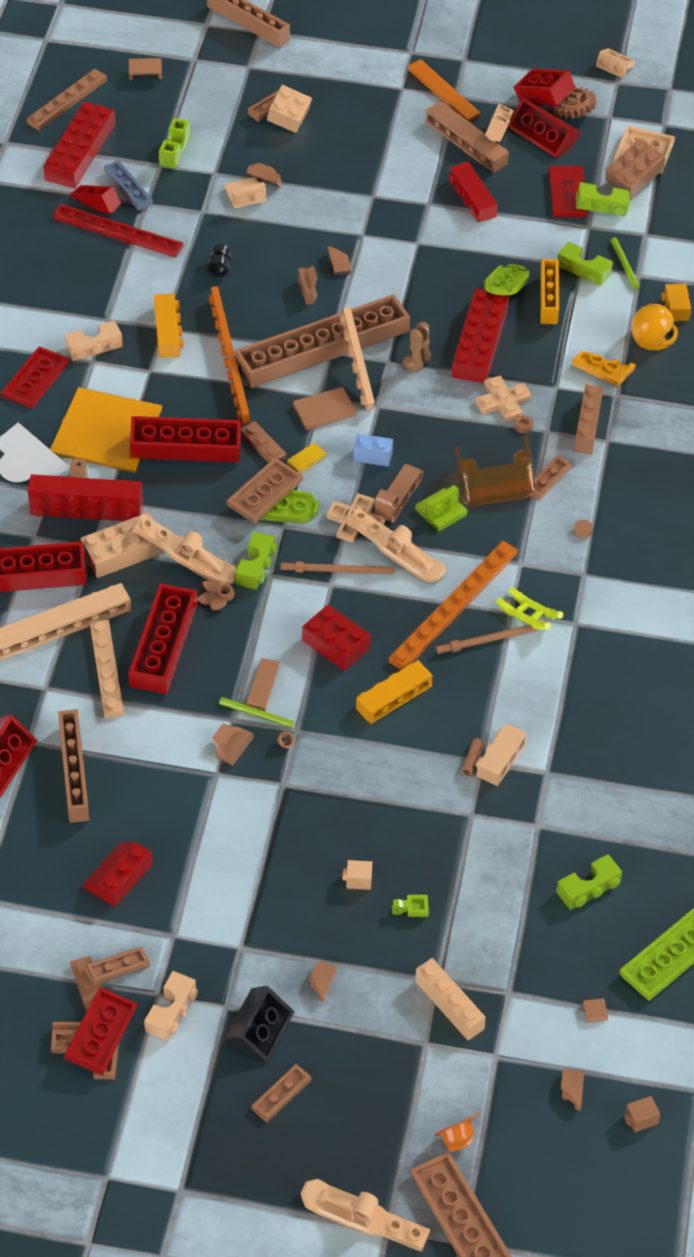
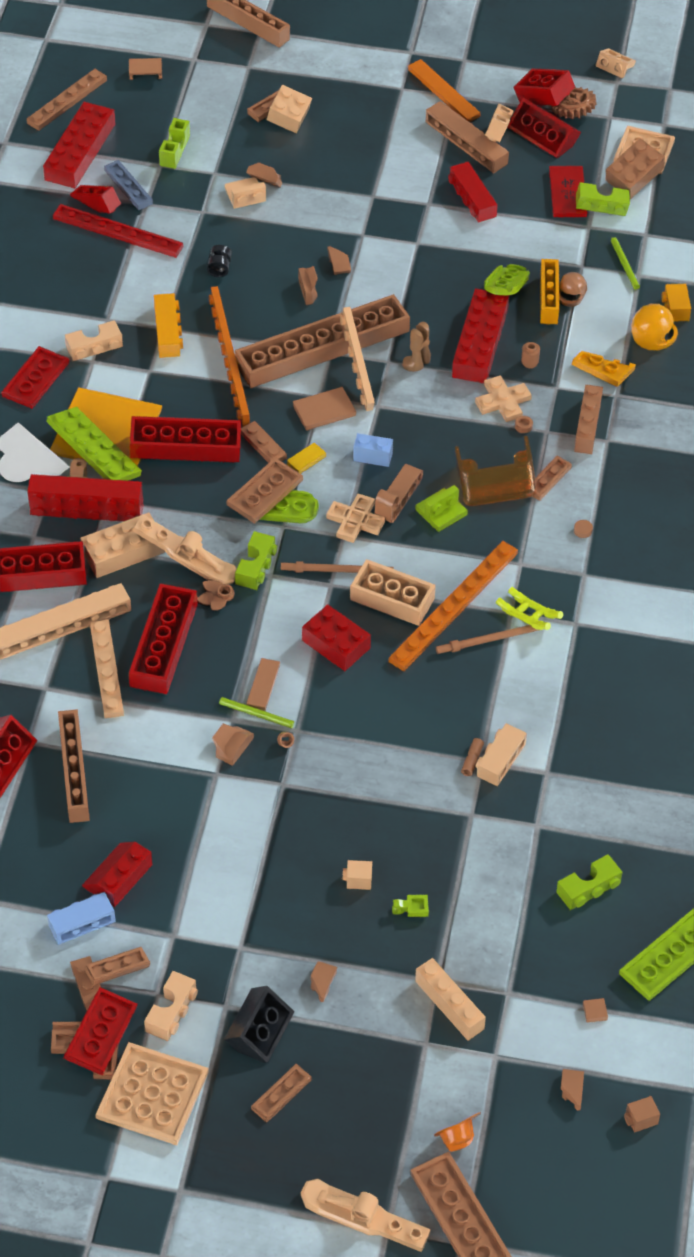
(81, 918): none -> light blue brick
(93, 445): none -> lime plate
(152, 1093): none -> light nougat plate
(392, 592): none -> light nougat brick
(393, 692): light orange brick -> none
(398, 546): light nougat piece -> none
(530, 354): none -> nougat brick
(573, 284): none -> nougat helmet
(594, 270): lime arch -> none

